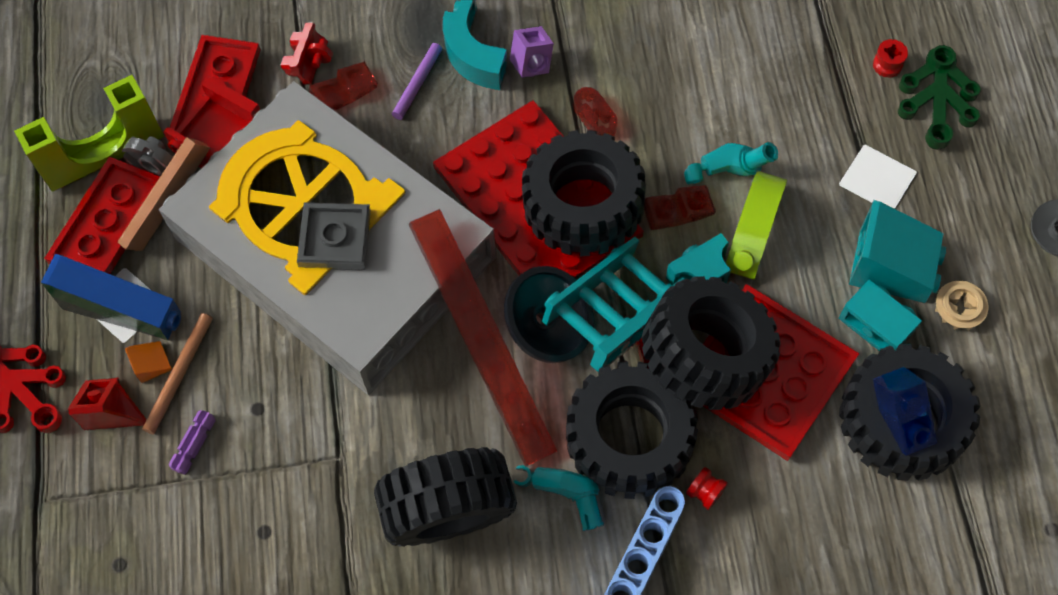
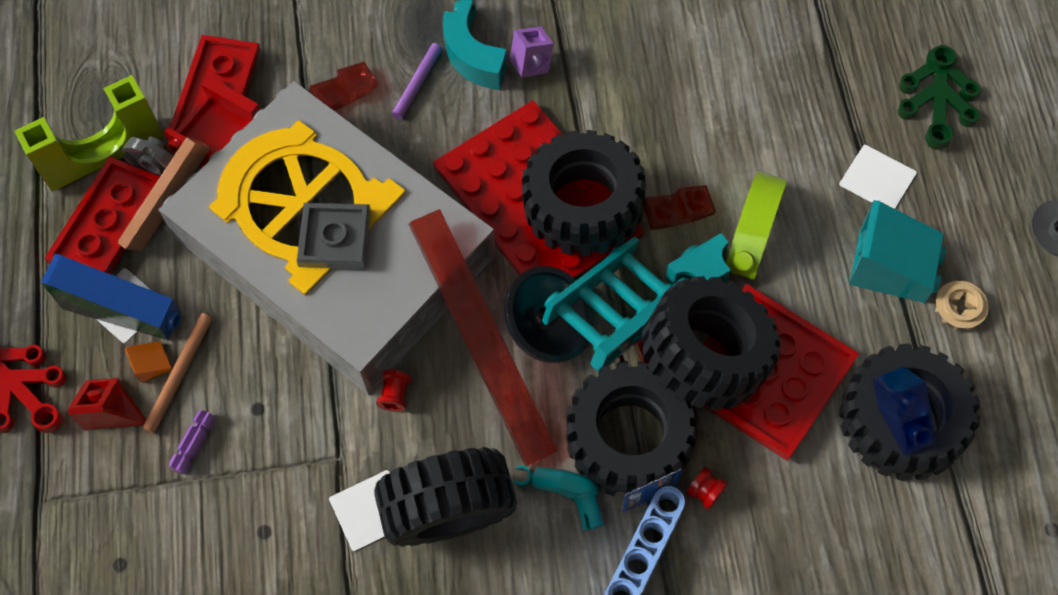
(309, 53): red hips -> none
(359, 512): none -> white sticker
(394, 390): none -> red bush
(600, 109): clear red beam -> none
(648, 491): none -> blue sticker
(733, 159): teal arm -> none
(879, 317): teal brick -> none
(883, 61): red wheel -> none

